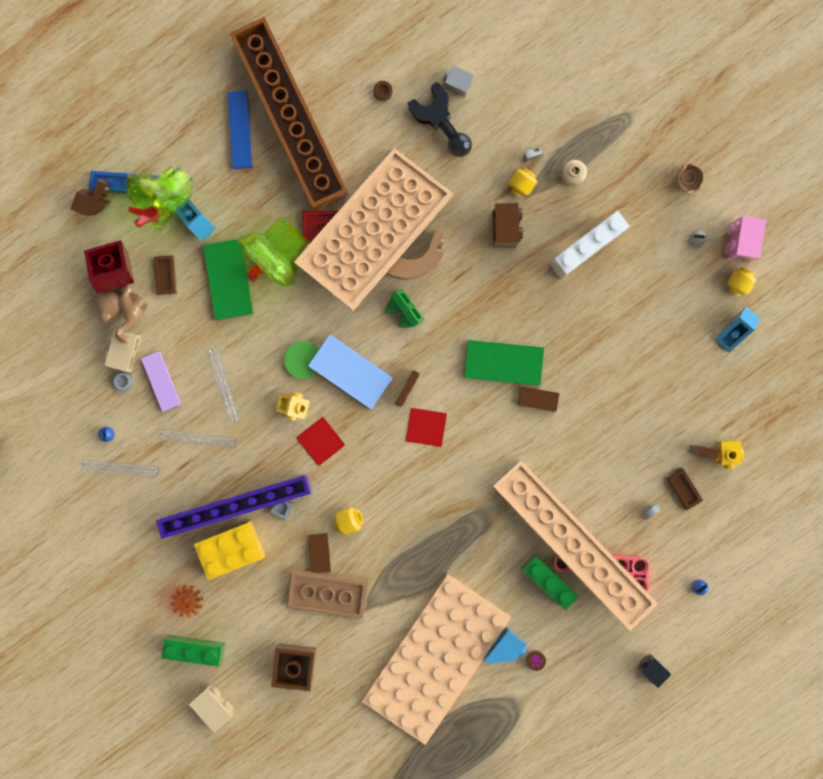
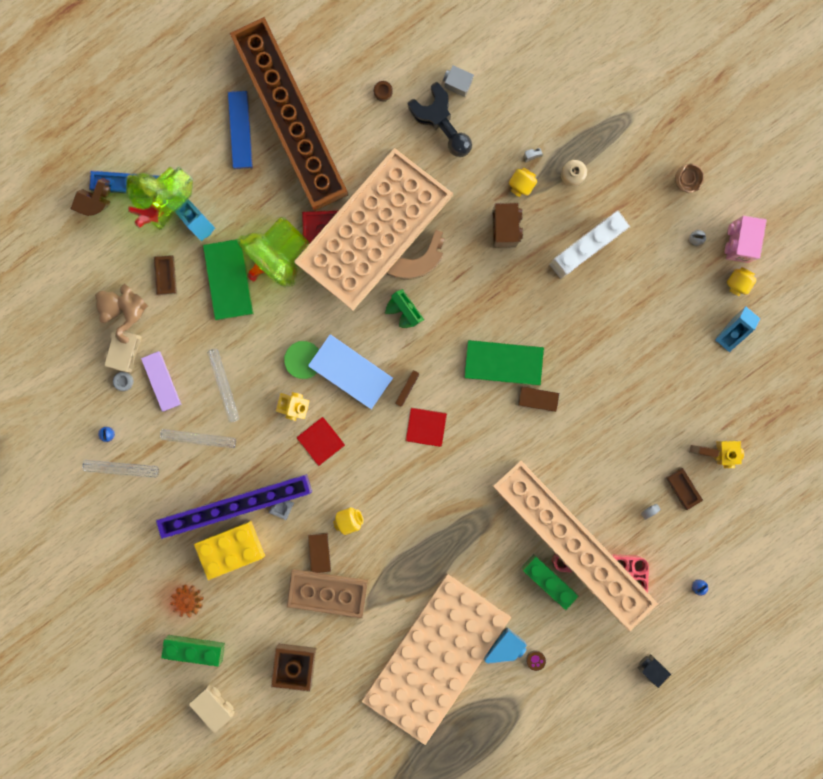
(109, 266): dark red brick -> none

